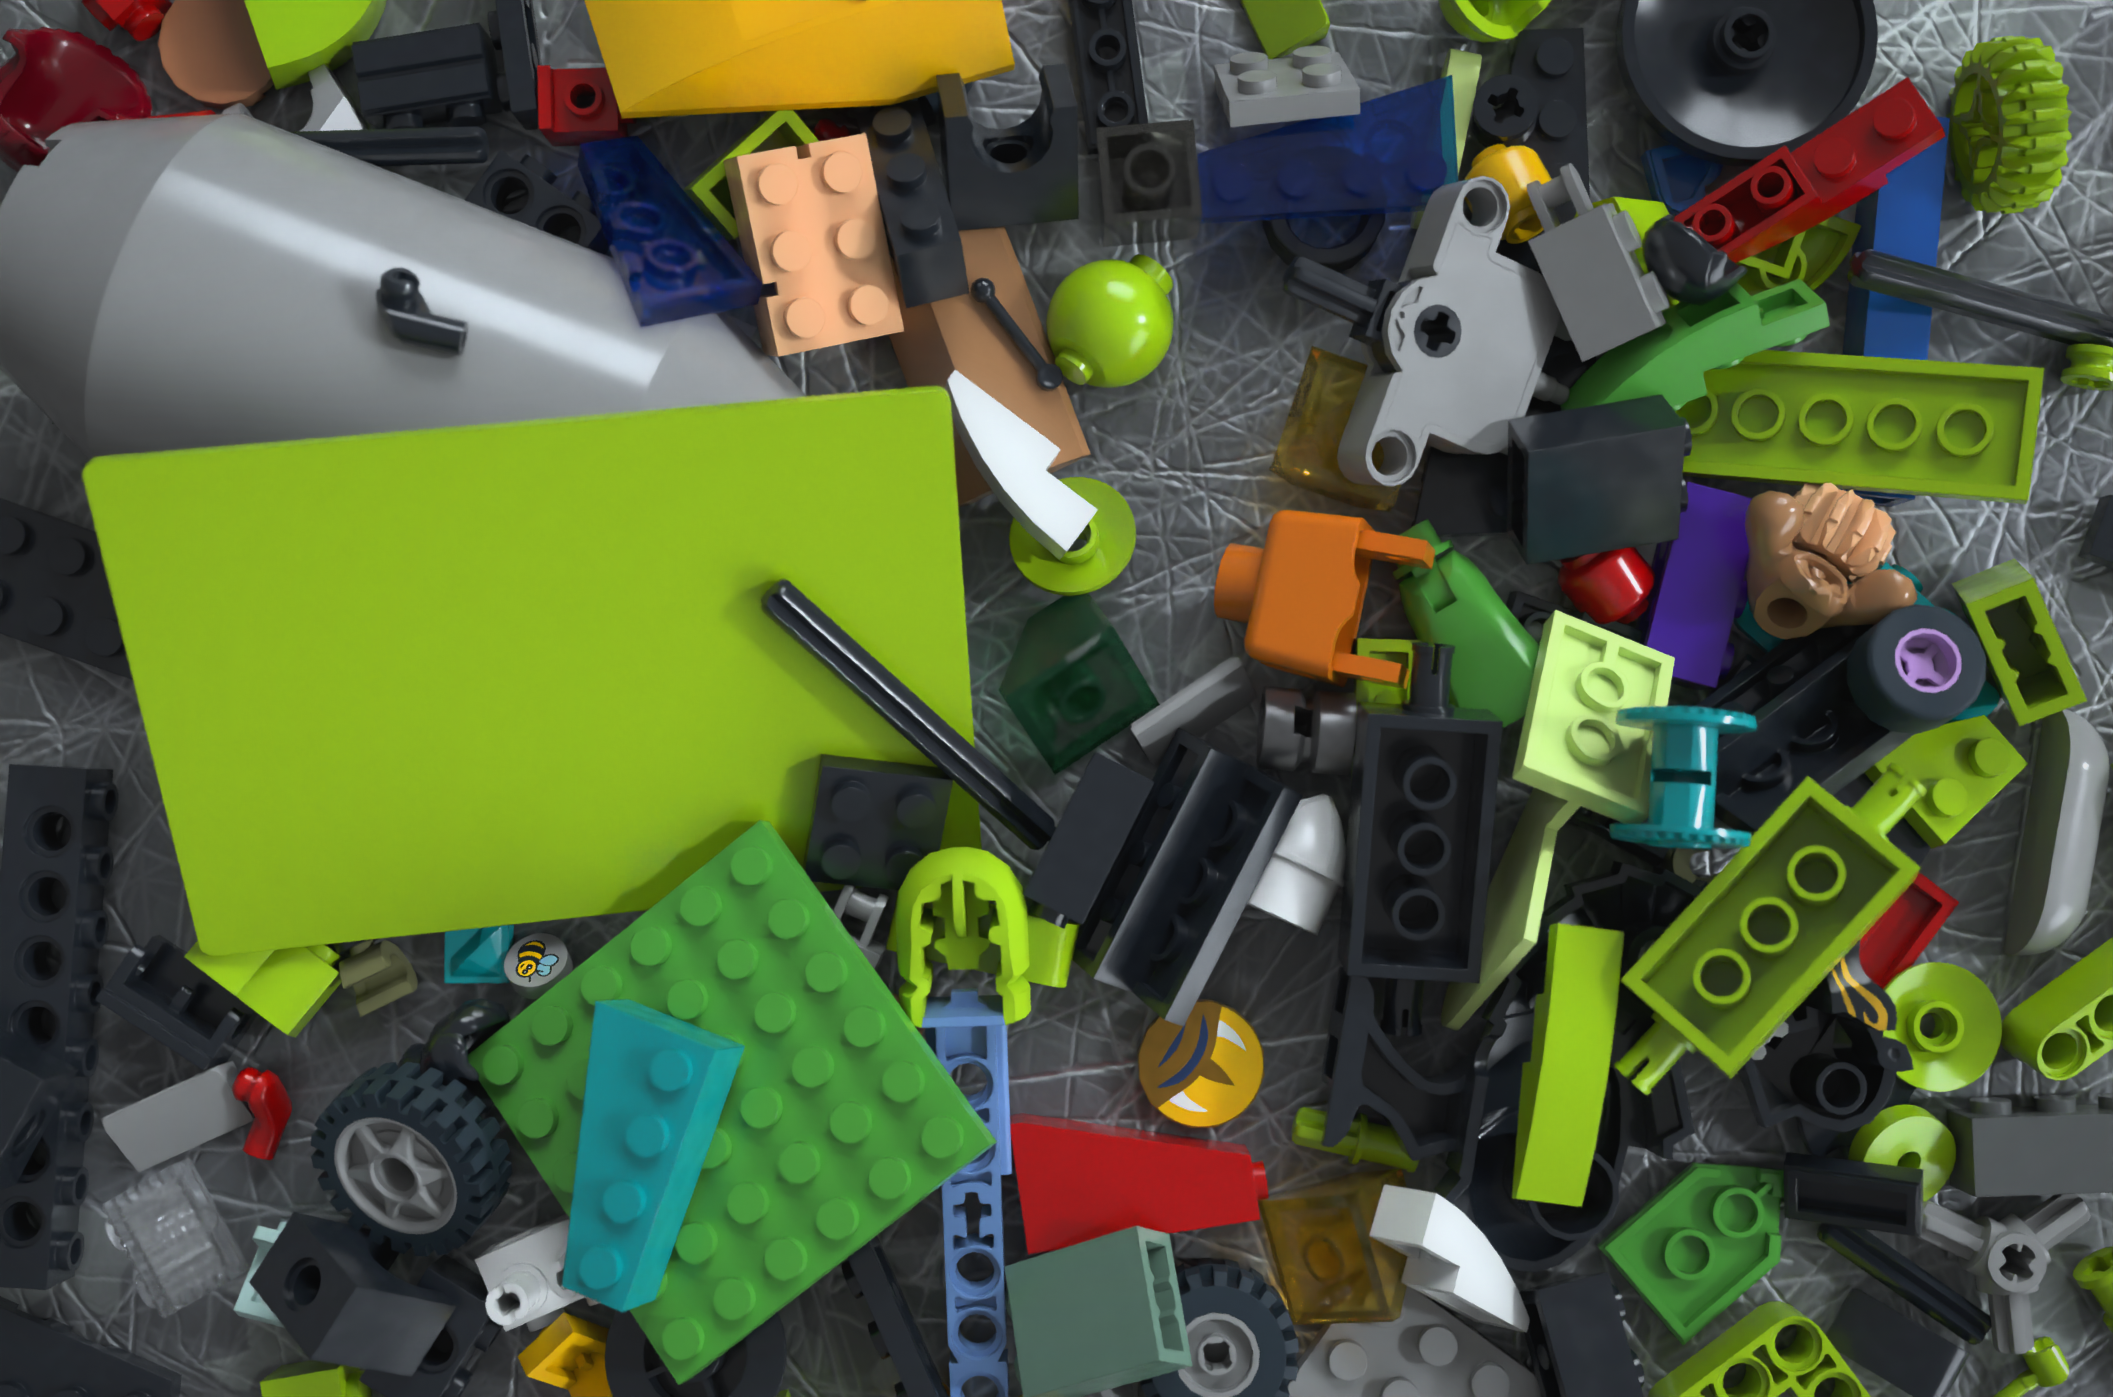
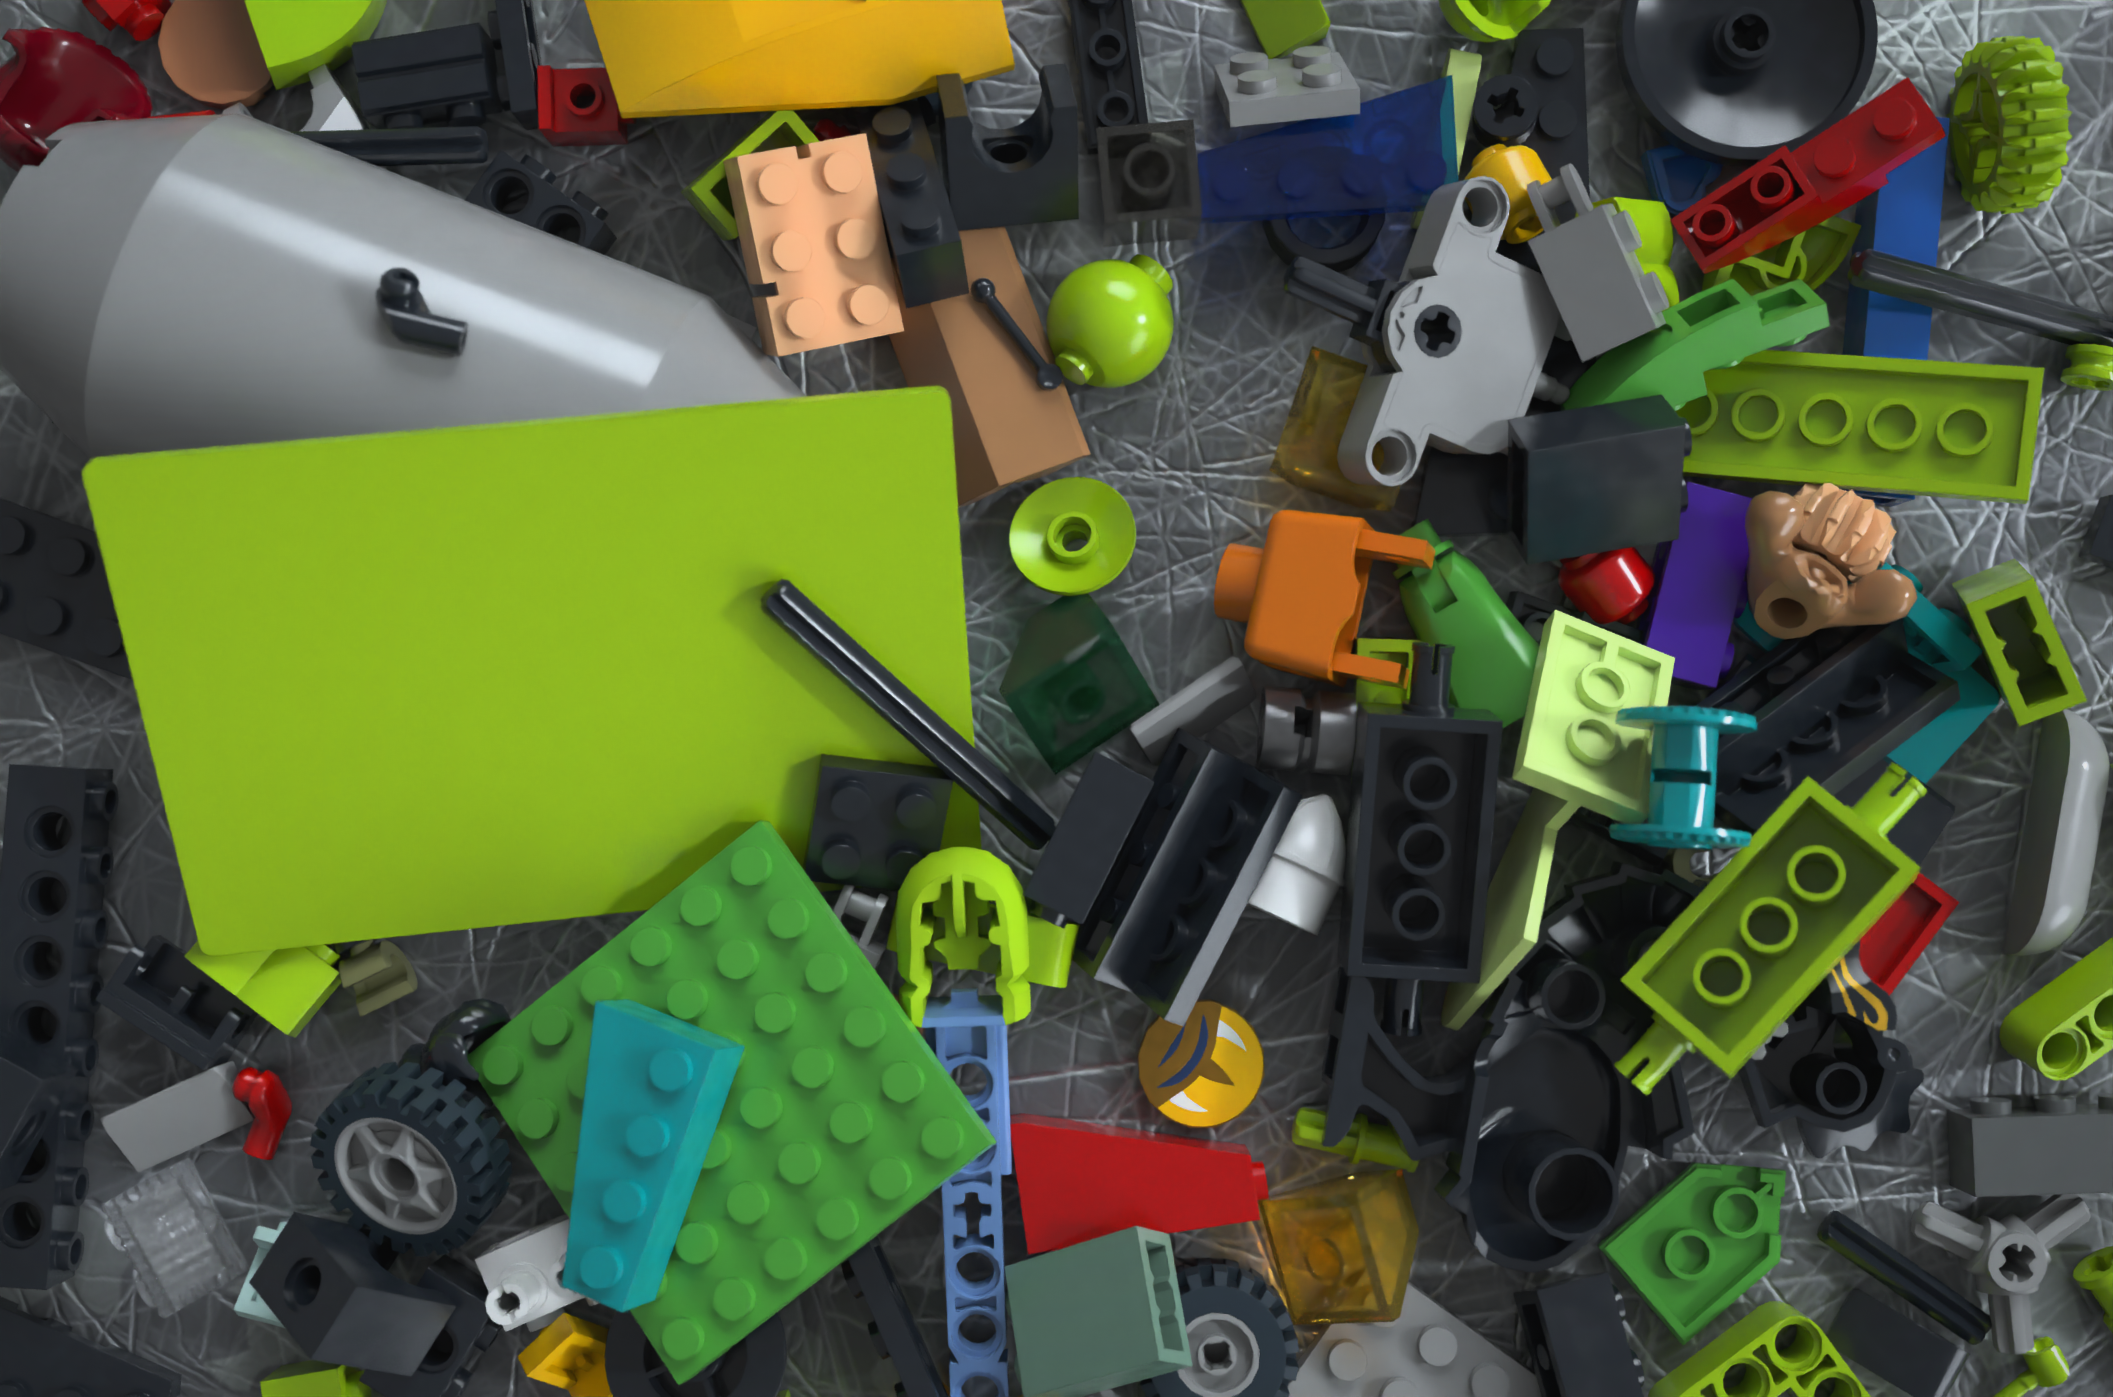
(477, 954): teal tile -> none
(537, 964): light grey tile -> none
(659, 238): clear blue wing -> none
(1015, 467): white slope -> none
(1448, 1257): white slope -> none
(1568, 1065): lime slope -> none
(1687, 263): black hair -> none
(1853, 1194): black tile -> none
(1912, 1132): lime piece -> none
(1936, 653): black wheel -> none
(1961, 770): lime wing -> none
(1965, 1025): lime dish -> none

